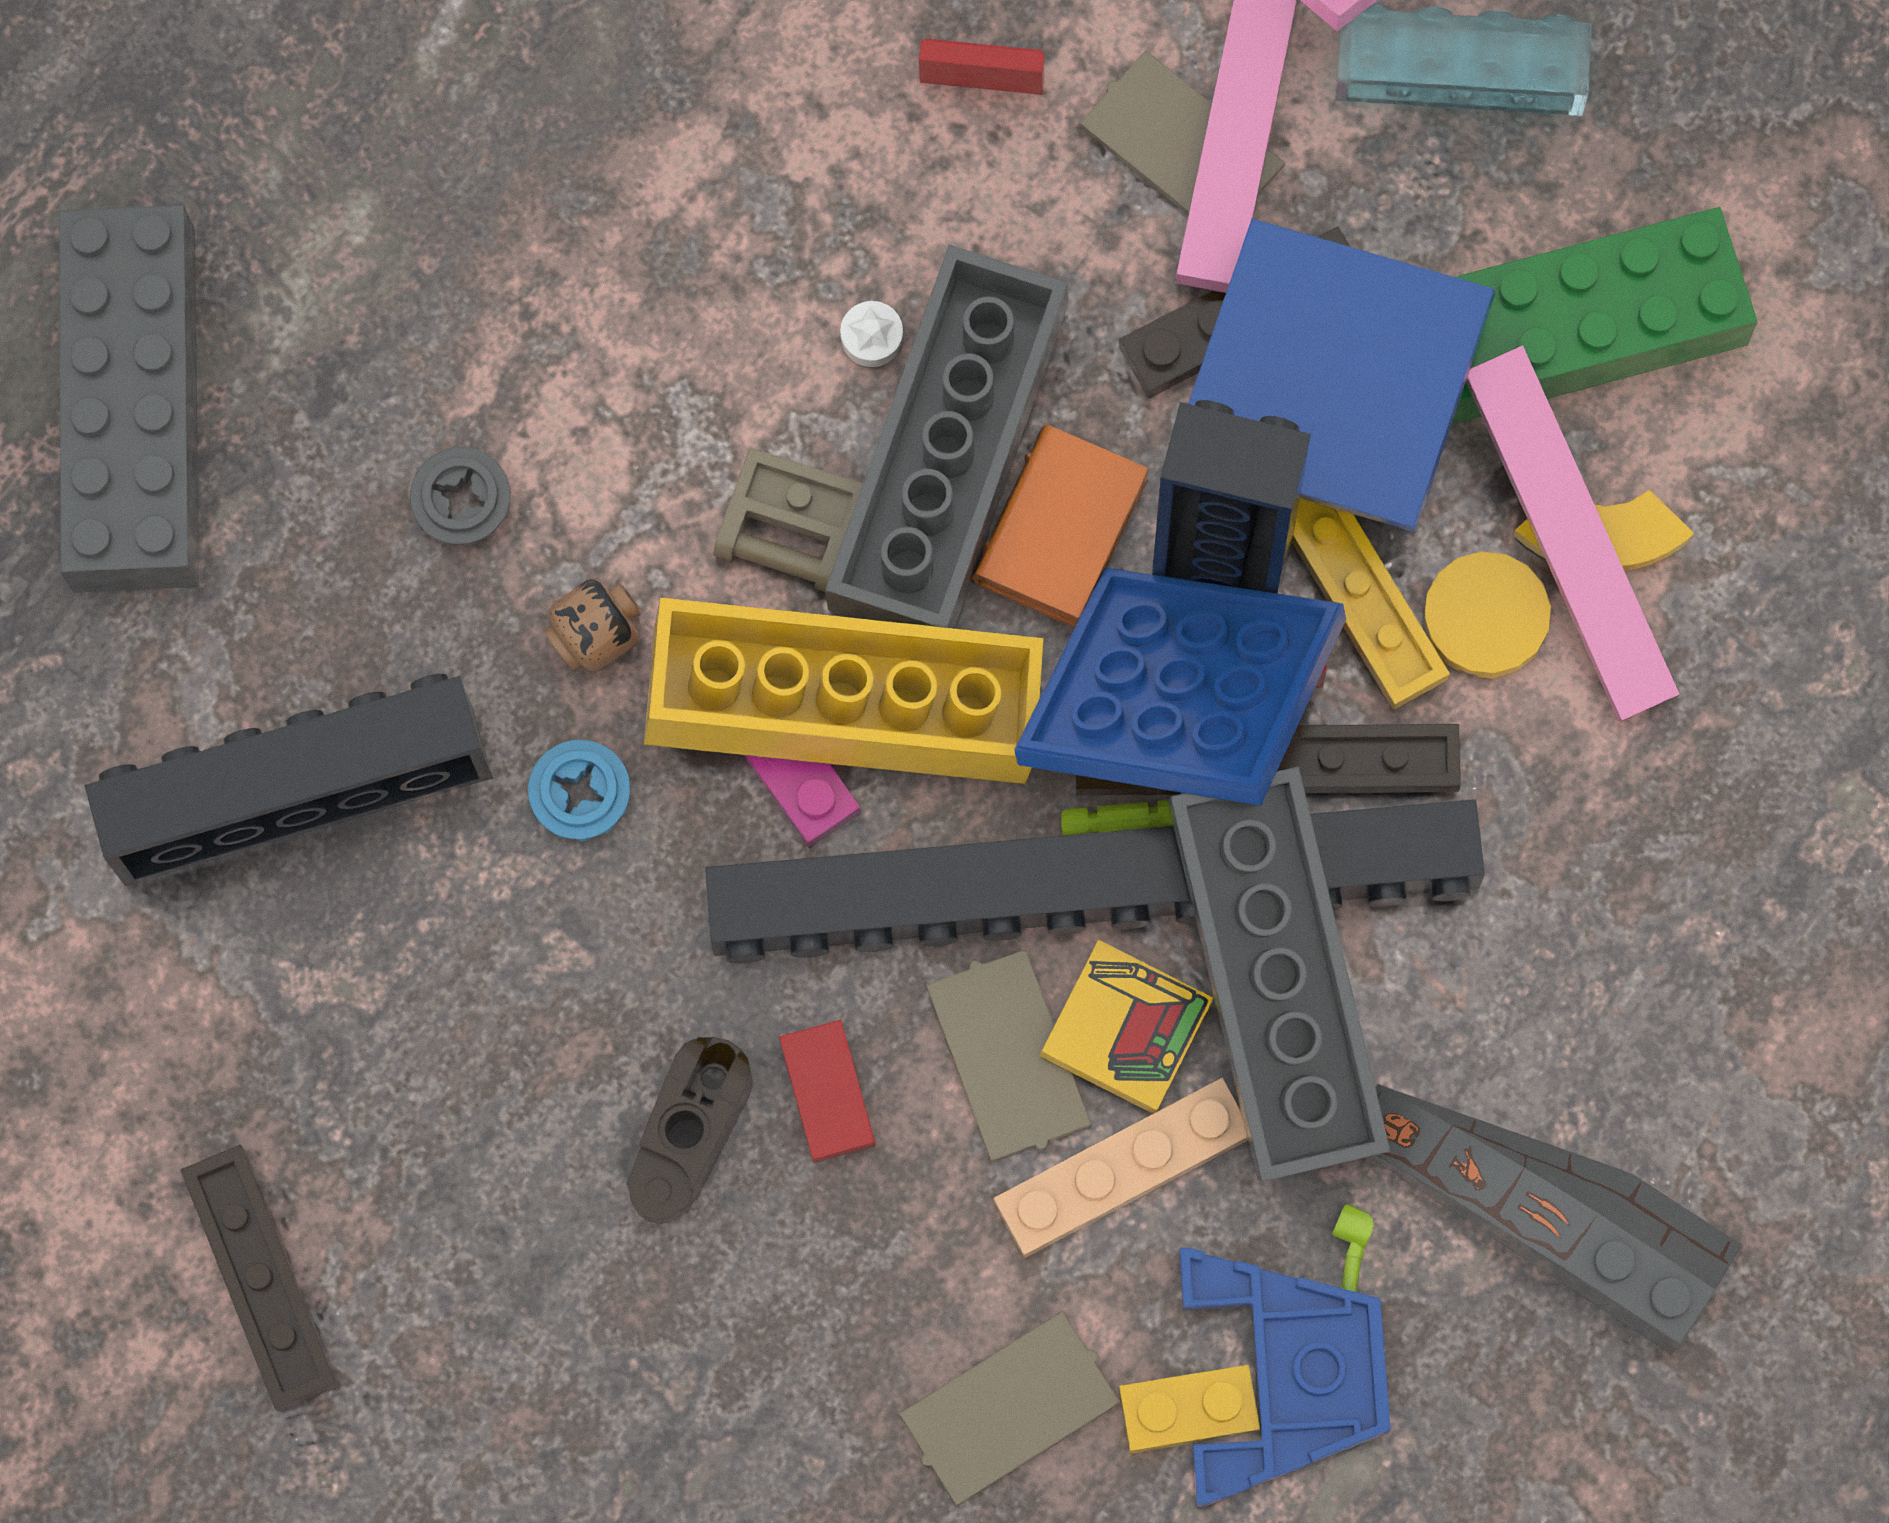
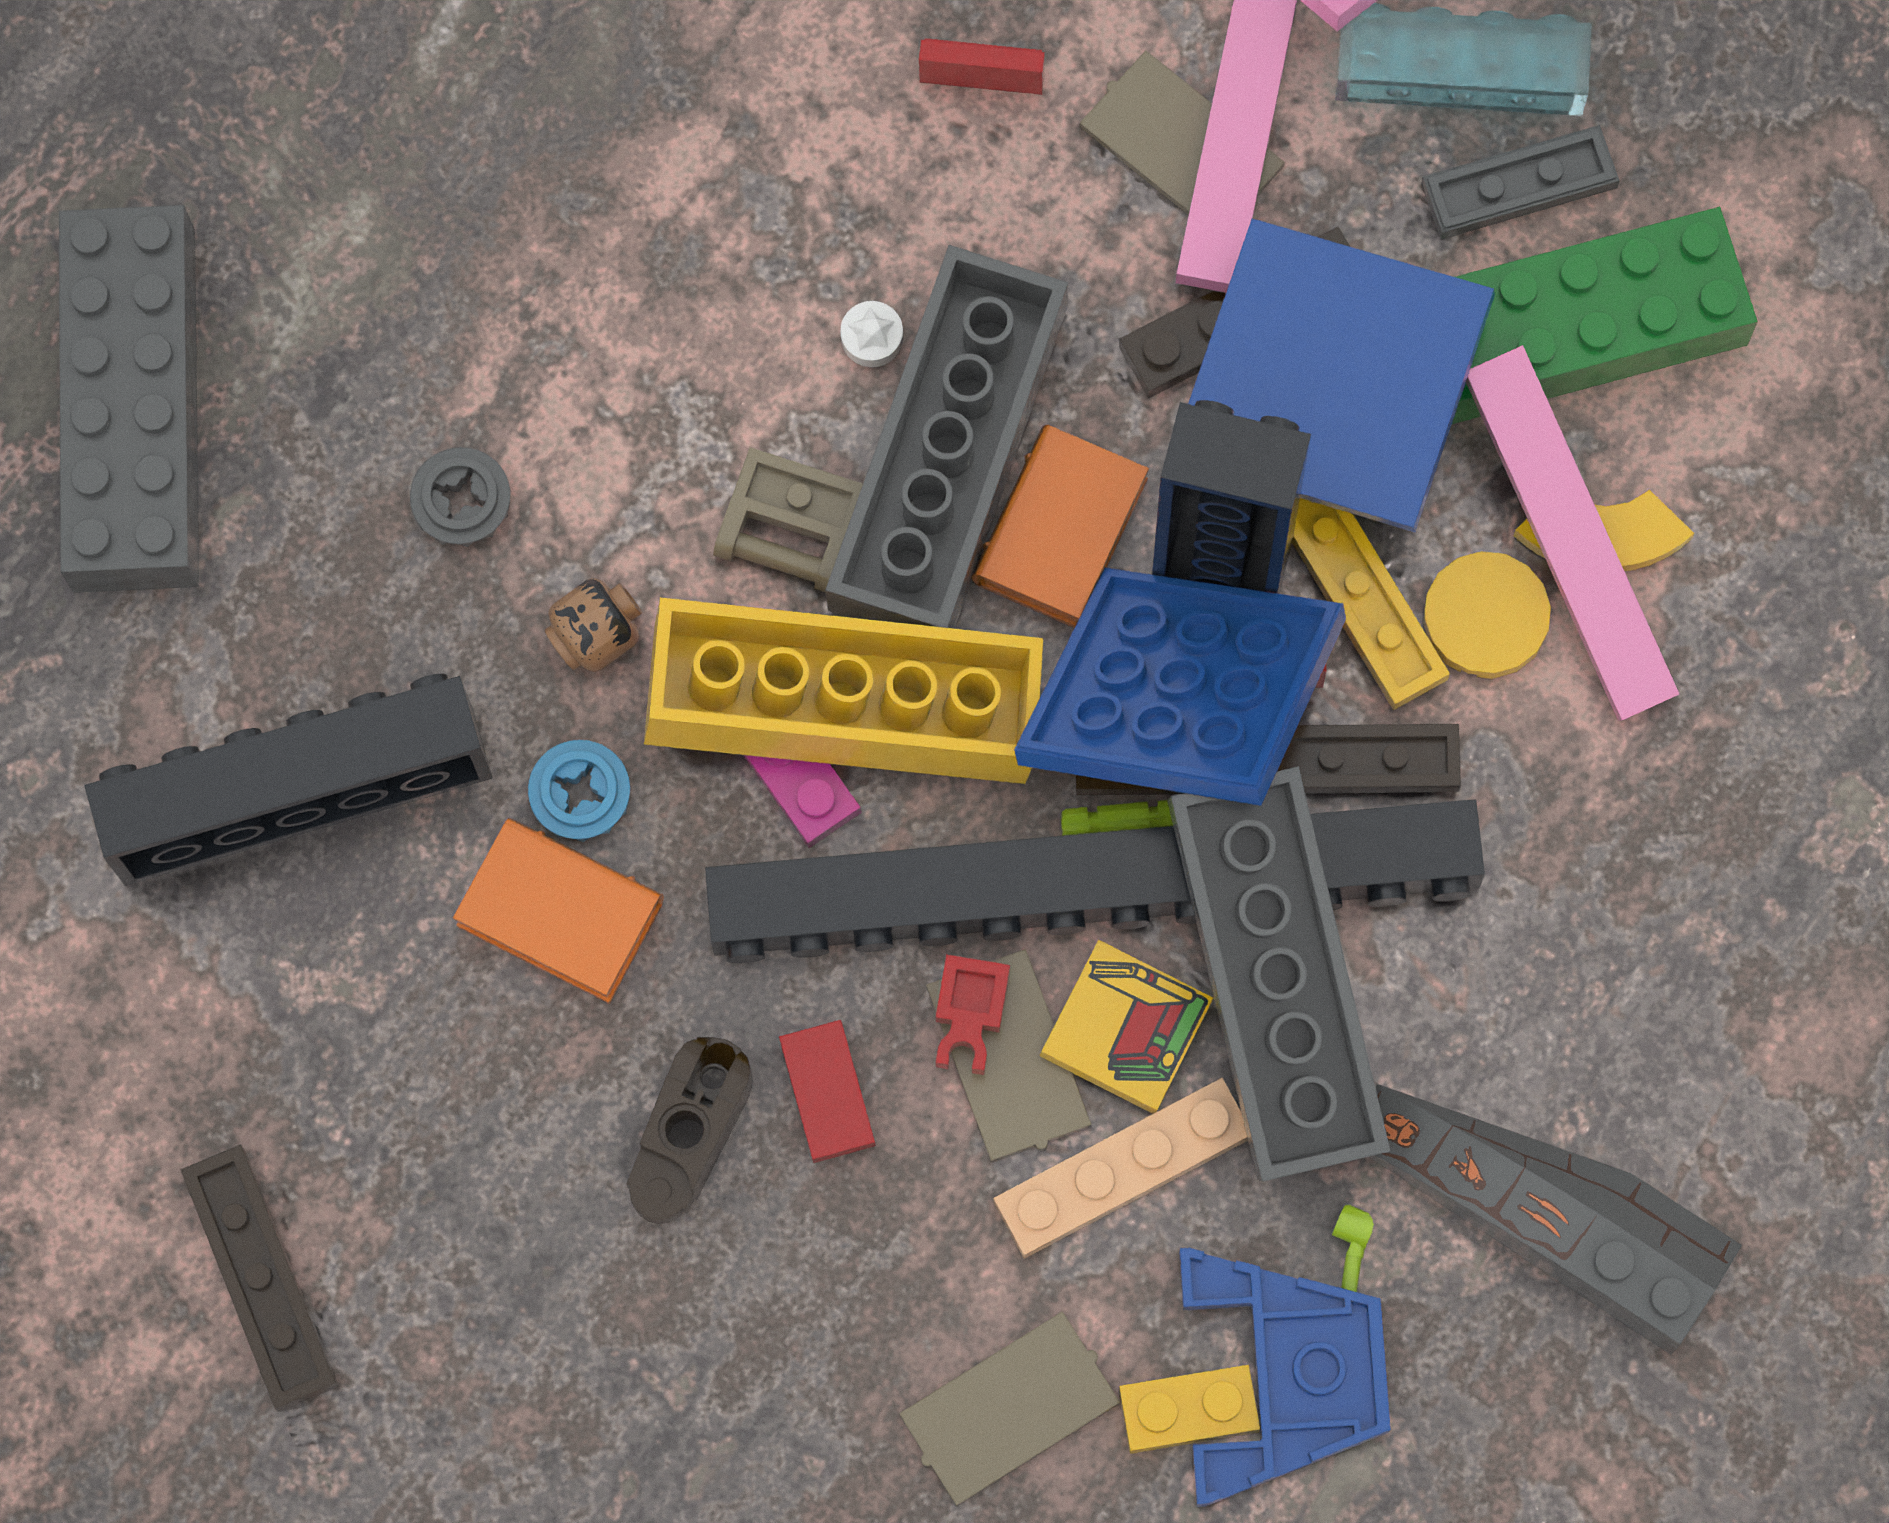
(558, 910): none -> orange piece
(970, 1002): none -> red plate
(1520, 182): none -> dark grey tile

